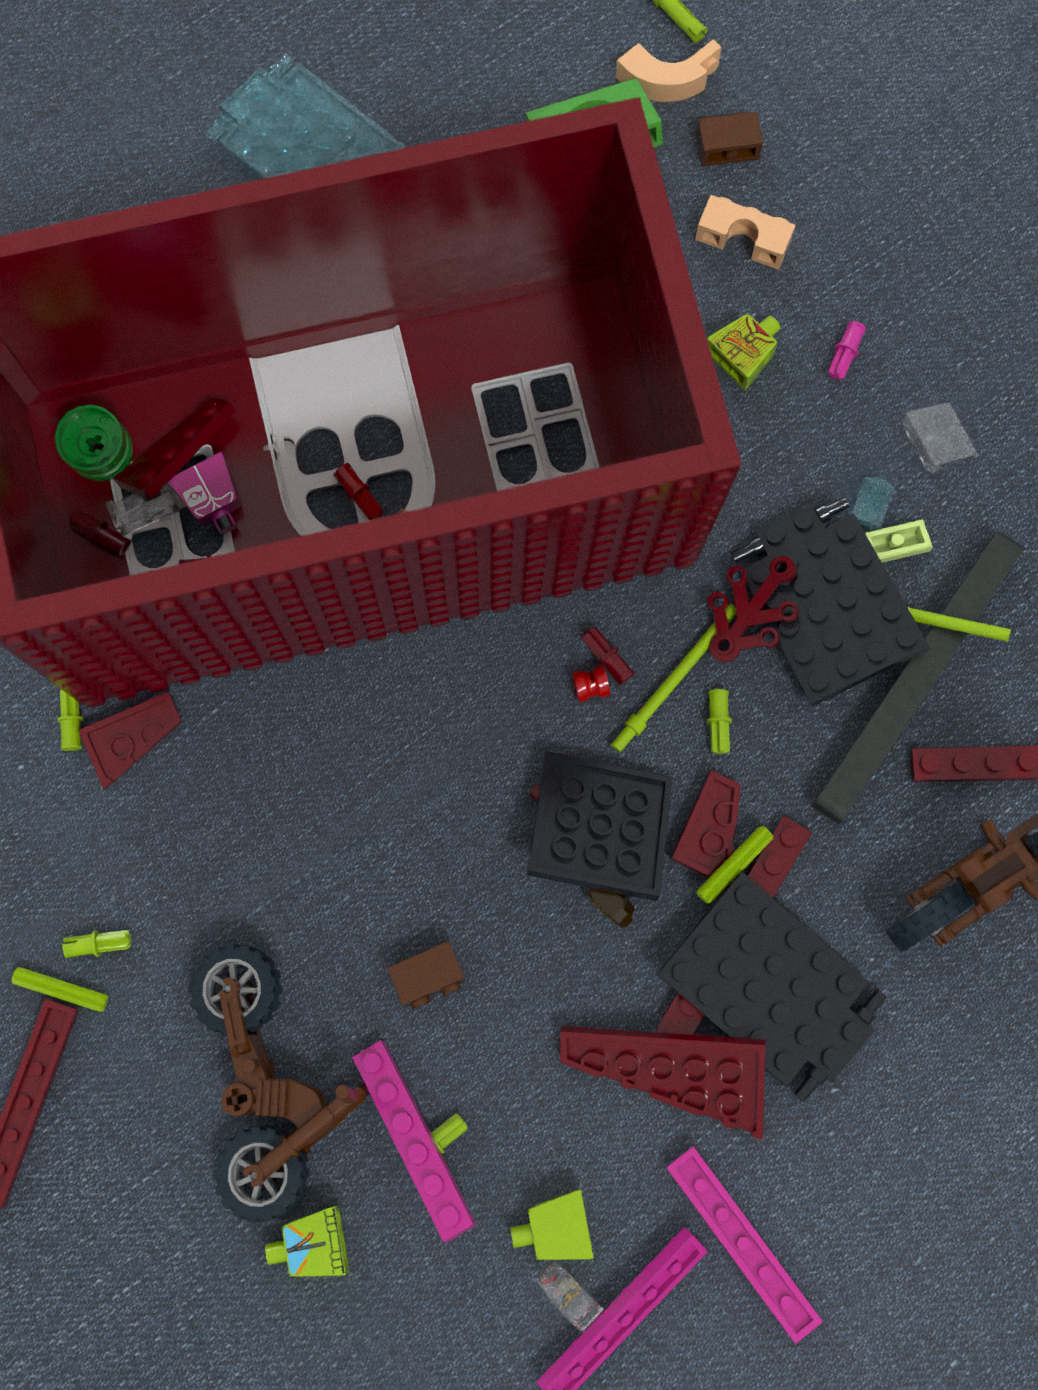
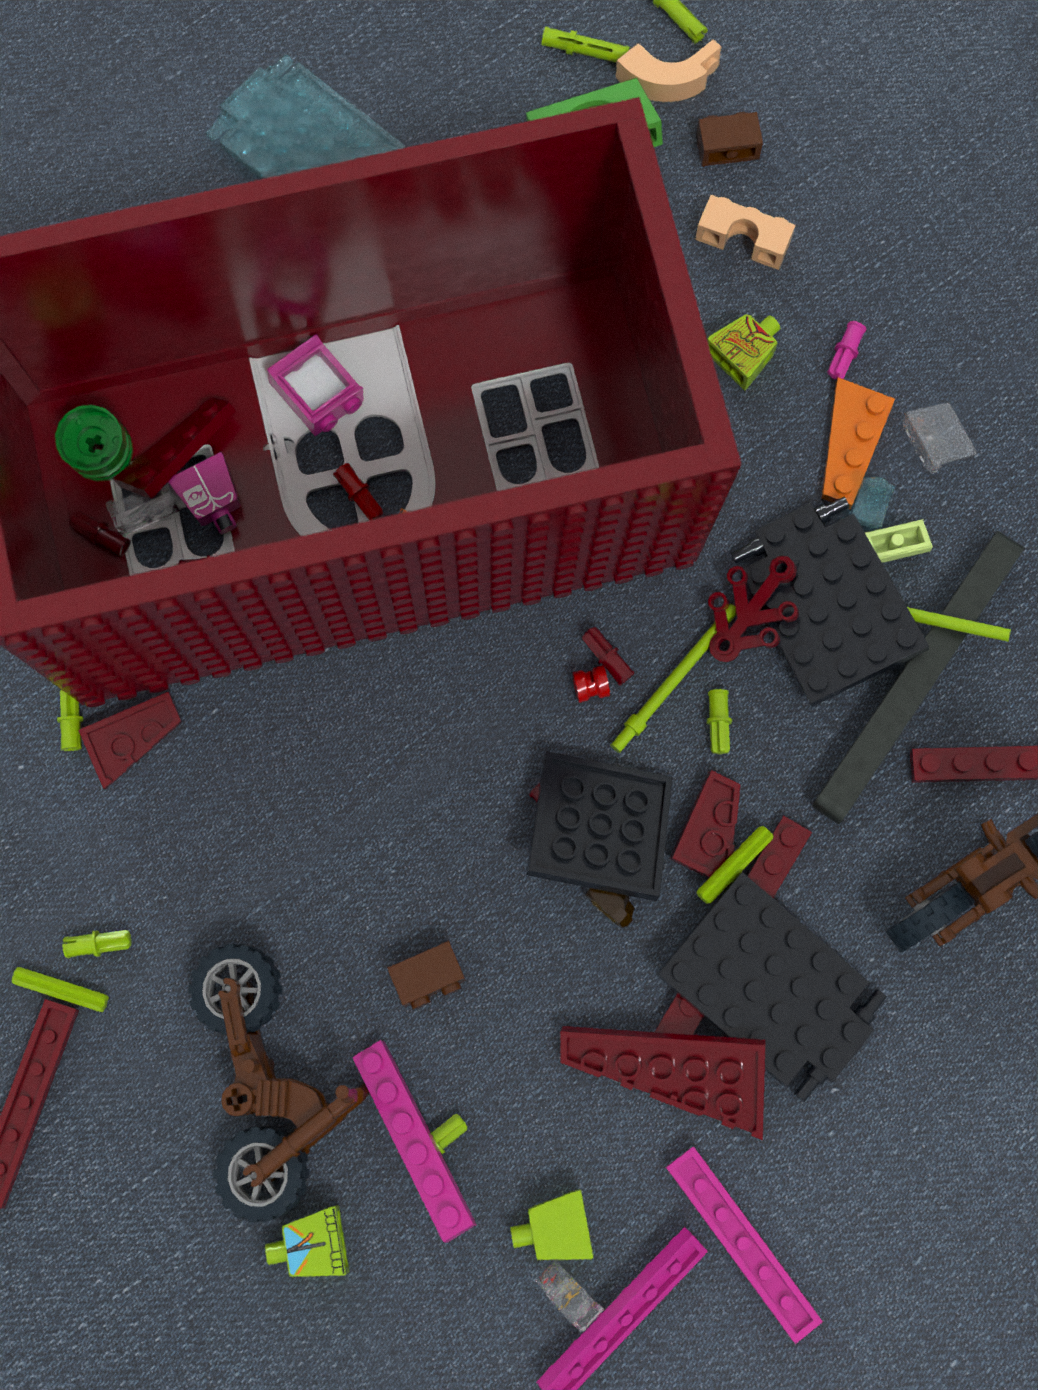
(315, 386): none -> dark pink window
(588, 46): none -> lime pin
(854, 433): none -> orange wing

